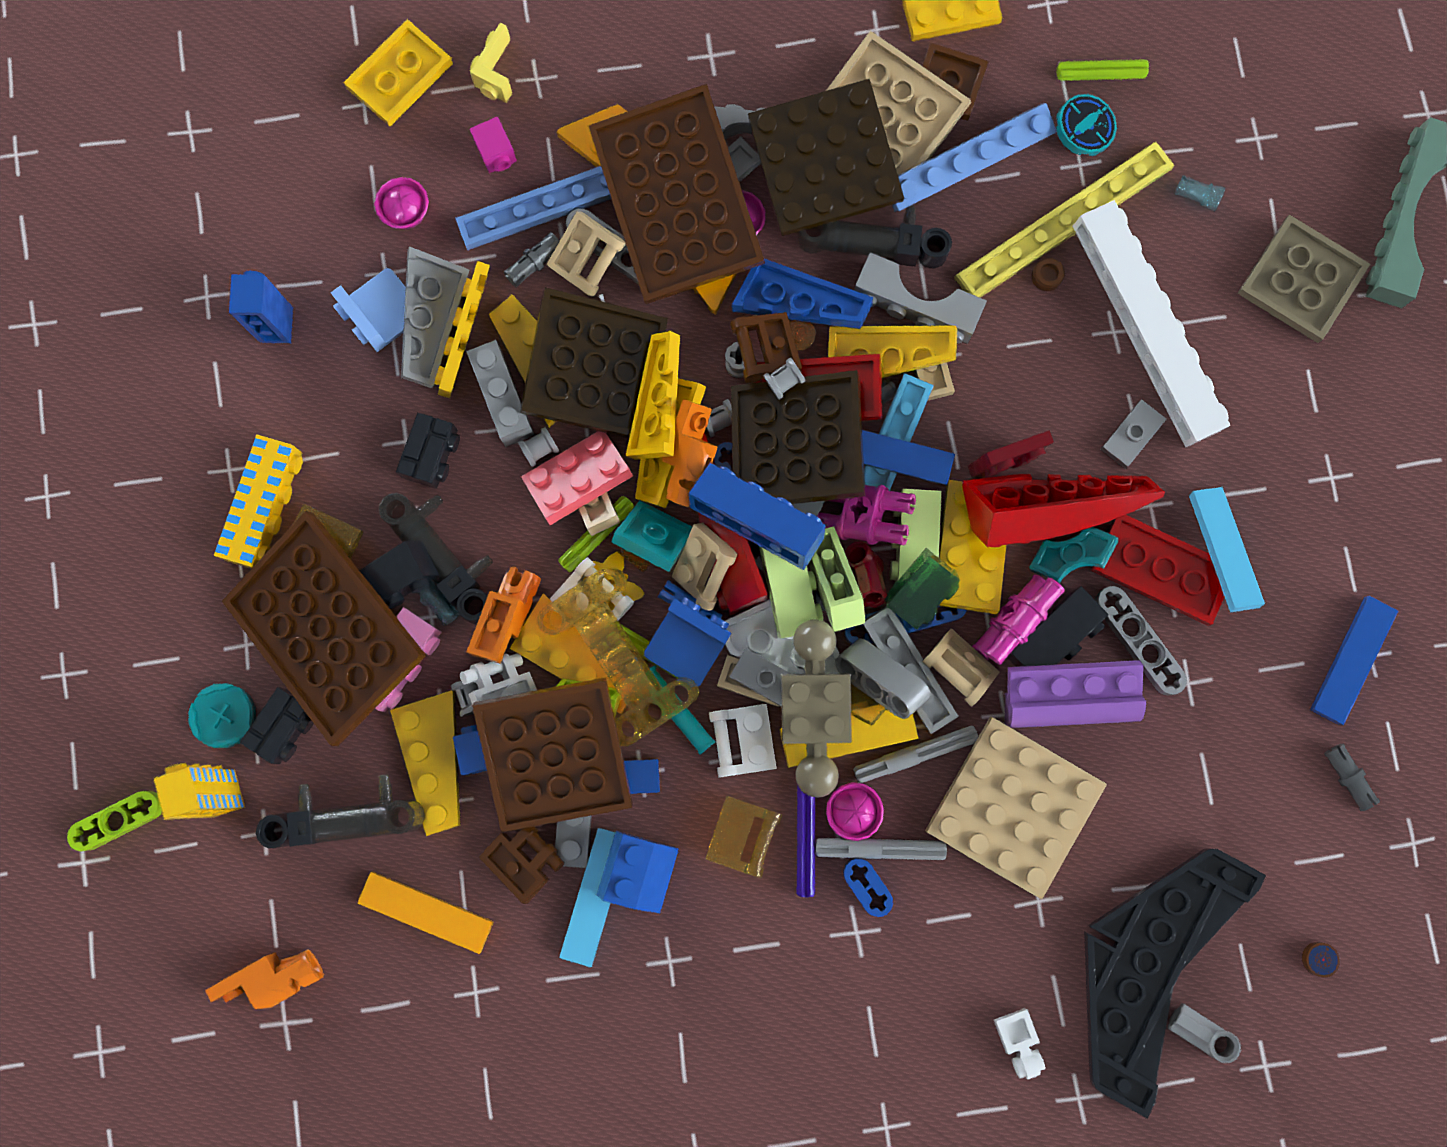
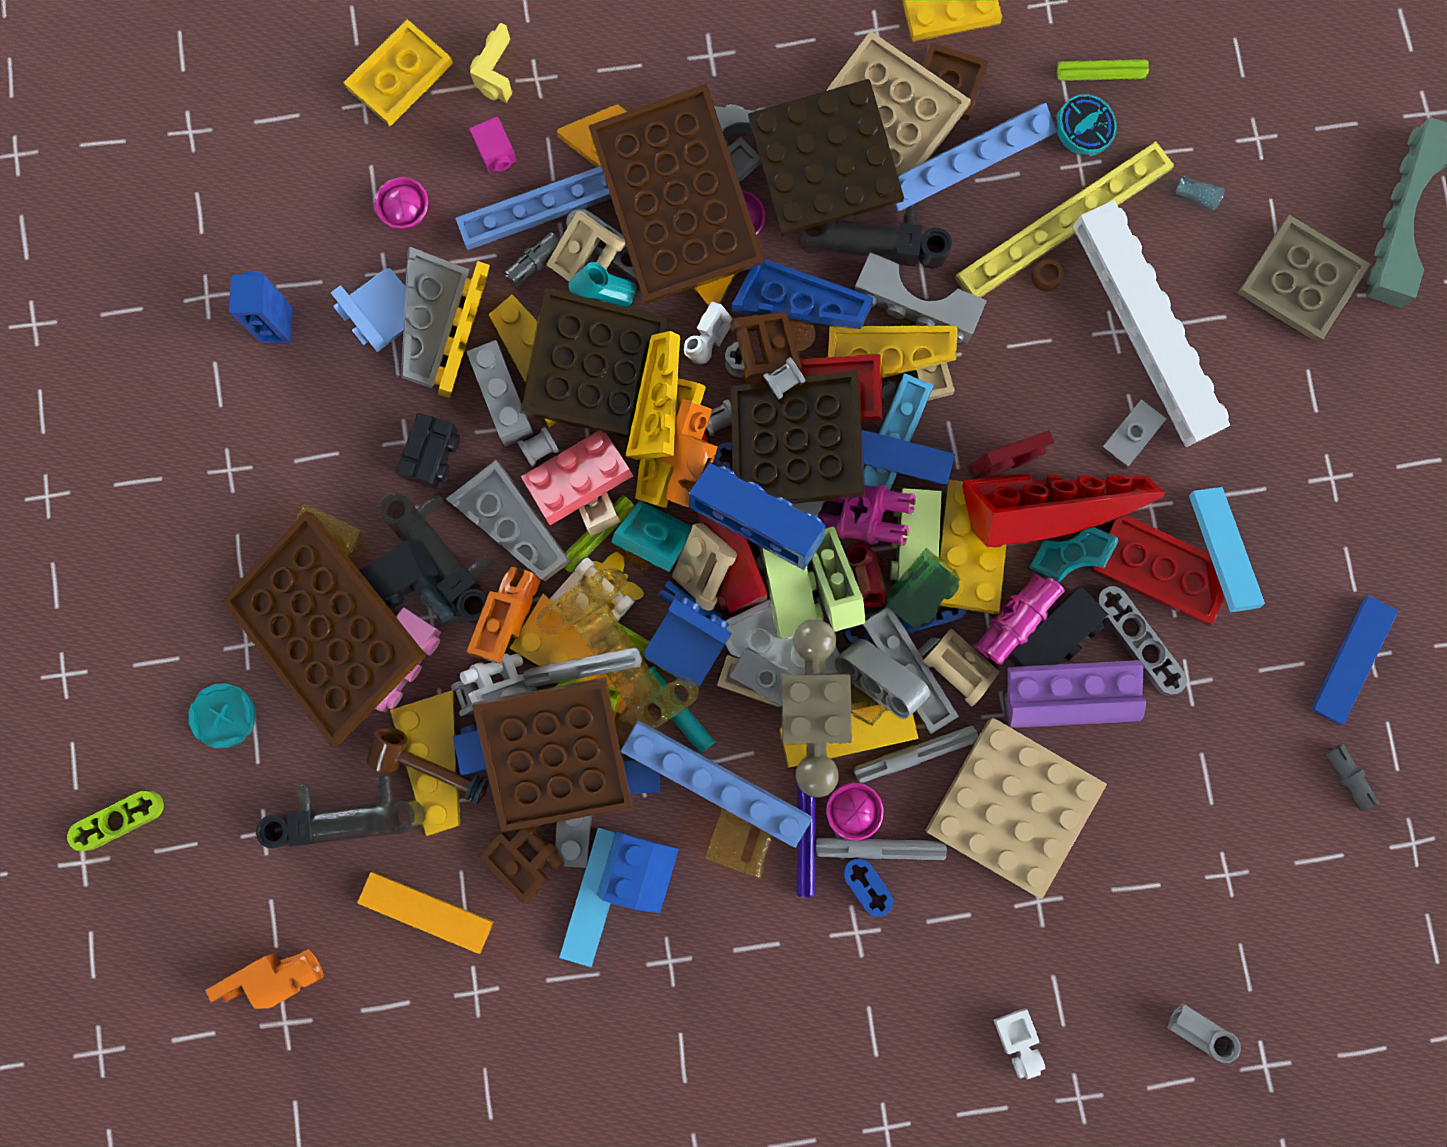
(198, 791): yellow brick -> none
(259, 502): yellow brick -> none
(277, 728): black brick -> none
(390, 748): none -> reddish brown piece
(508, 518): none -> light grey wing
(582, 667): none -> light grey axle
(597, 284): none -> teal piece
(713, 329): none -> white plate
(716, 783): none -> medium blue plate
(754, 740): white plate -> none
(928, 645): none -> white sticker
(1134, 980): black wing -> none
(1320, 959): tile -> none

